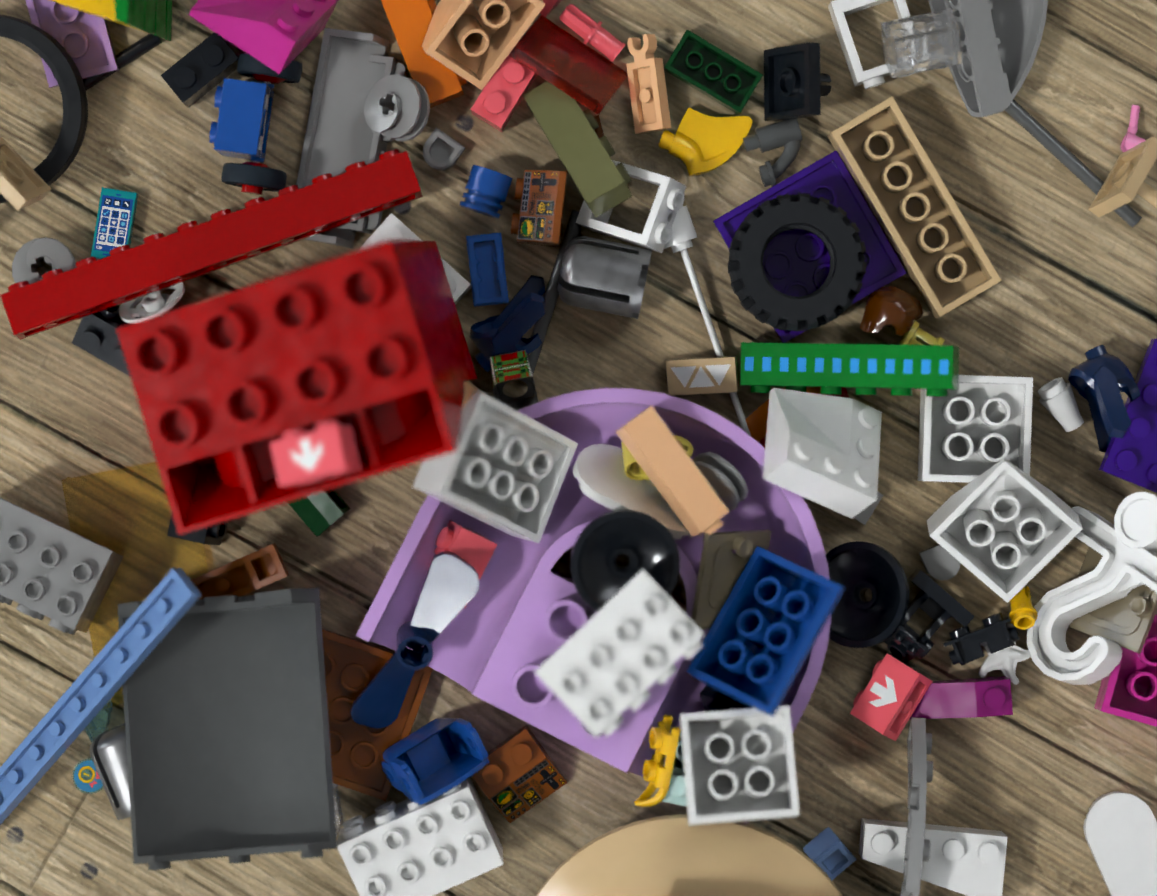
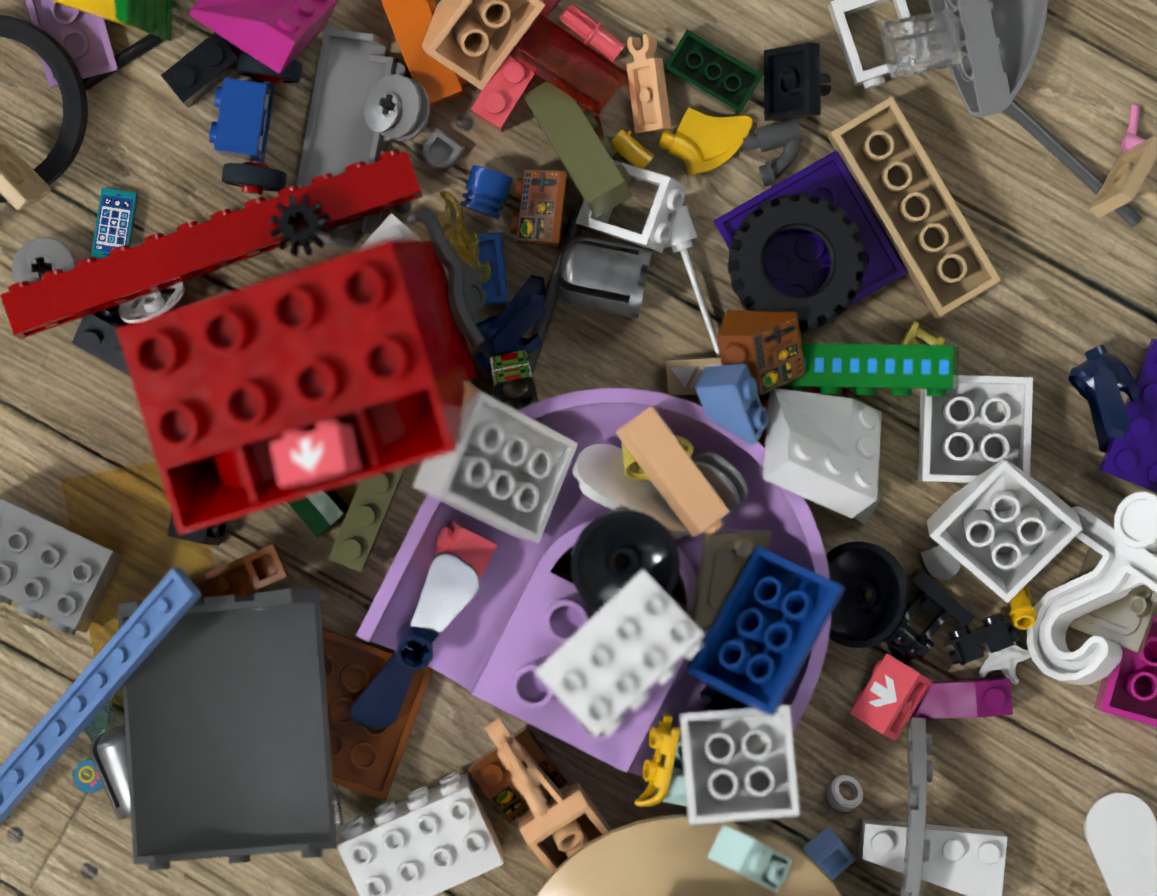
(312, 219): none -> black gear
(365, 519): none -> olive brick
(434, 759): blue piece -> none
(461, 259): none -> dark grey piece
(553, 826): none -> light nougat slope
(631, 149): none -> yellow pin
(732, 401): none -> medium blue slope
(750, 858): none -> light aqua slope
(766, 343): none -> dark orange slope
(836, 800): none -> white piece
(890, 308): reddish brown hair -> none
(1061, 403): white cone -> none

